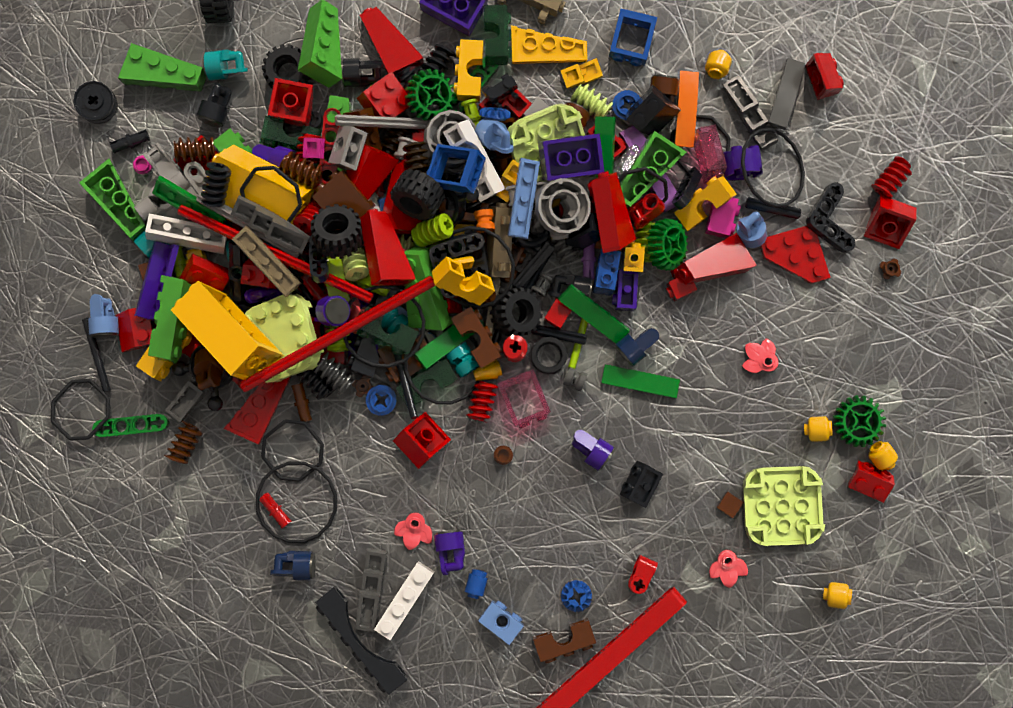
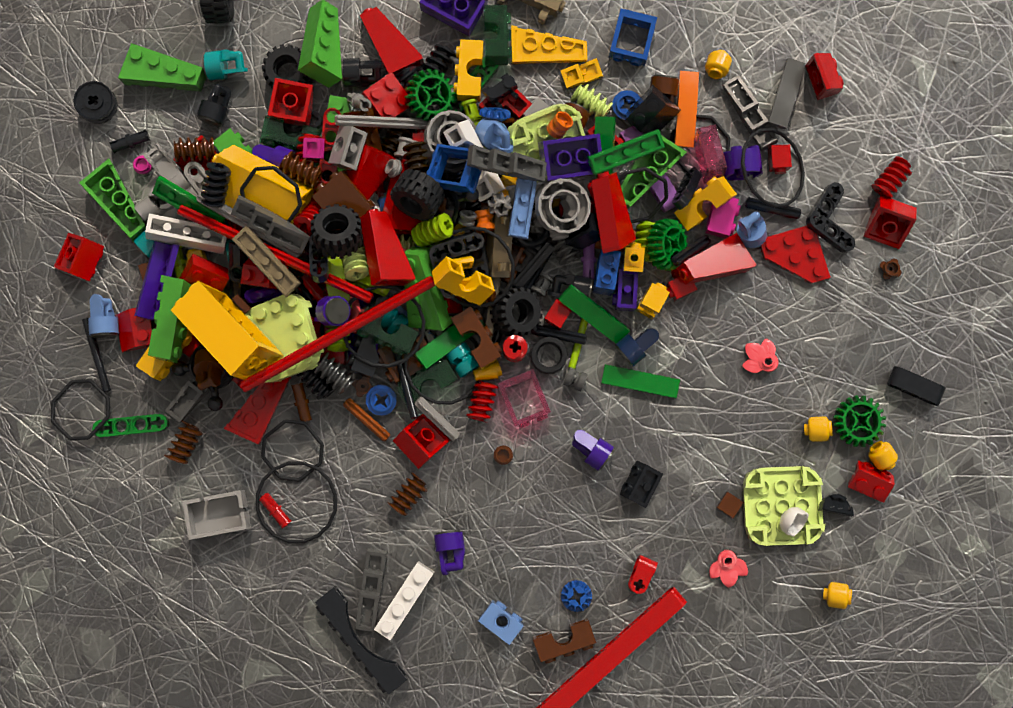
(79, 256): none -> red slope
(216, 514): none -> light grey piece
(241, 303): none -> reddish brown tile
(302, 562): dark blue piece -> none
(359, 101): none -> light grey axle
(366, 419): none -> dark orange axle
(393, 168): none -> light grey plate
(408, 494): none -> reddish brown piece
(412, 533): coral plate -> none
(436, 418): none -> light grey axle
(467, 218): none -> dark grey bush
(476, 583): blue brick -> none
(499, 204): none -> light grey gear
(506, 164): none -> dark grey slope
(559, 125): none -> orange wheel
(626, 152): none -> green tile
(644, 210): red piece -> none
(653, 300): none -> yellow arch
(691, 250): none -> black axle
(779, 158): none -> red brick
(793, 520): none -> white hair
(836, 504): none -> black plate
(916, 386): none -> black beam

